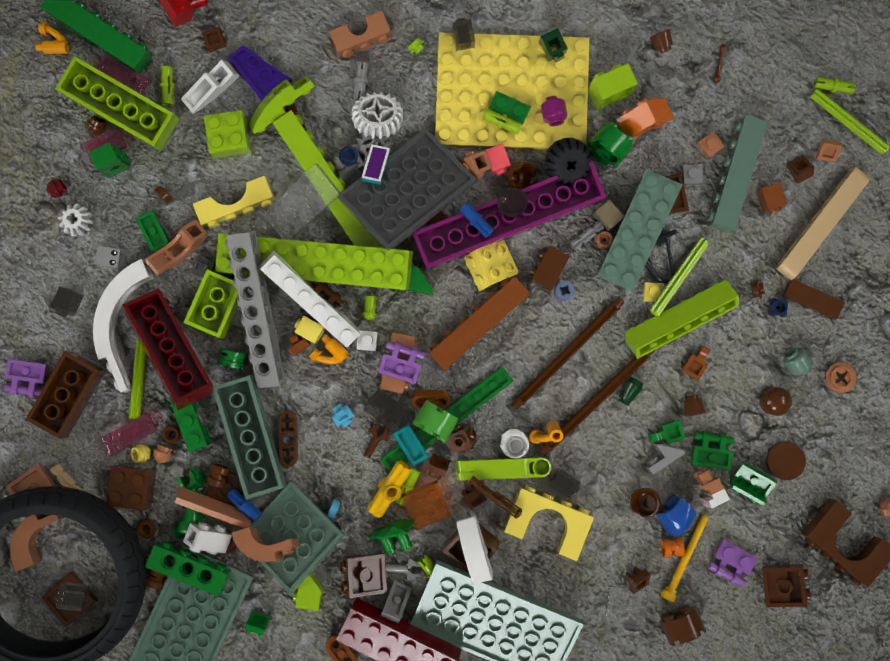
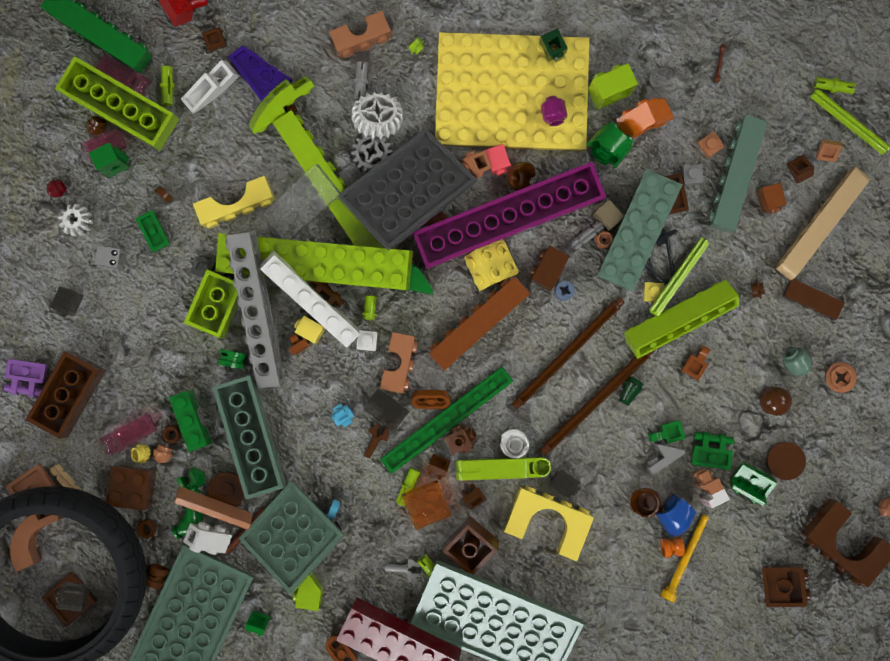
(57, 46): light orange plant -> none
(106, 317): white arch -> none
(137, 381): lime axle -> none
(159, 562): green brick -> none
(168, 349): dark red brick -> none
(179, 249): nougat arch -> none
(217, 475): reddish brown wheel -> none
(227, 134): lime brick -> none
(244, 505): blue axle -> none
(253, 547): nougat arch -> none
(294, 453): reddish brown beam -> none
(334, 347): light orange plant -> none
(348, 156): dark blue plate -> none
(363, 575): plate -> none
(376, 164): tile -> none
(384, 496): yellow piece -> none
(394, 529): green connector -> none
(396, 601): light grey slope -> none
(398, 367): medium lavender plate -> none
(410, 445): teal tile -> none
(435, 421): bright green brick -> none
(463, 34): clear smoke brick -> none
(474, 550): white slope -> none
(476, 220): blue axle -> none
(490, 115): lime pin -> none
(496, 497): reddish brown piece -> none
(511, 107): green plate -> none
(512, 202): clear smoke hair -> none
(554, 433): light orange plant -> none
(560, 154): black wheel -> none
(638, 581): reddish brown tile -> none
(662, 41): reddish brown hat -> none
(682, 625): reddish brown brick -> none
(694, 406): reddish brown hat -> none
(735, 557): medium lavender plate -> none
(782, 311): dark blue plate -> none

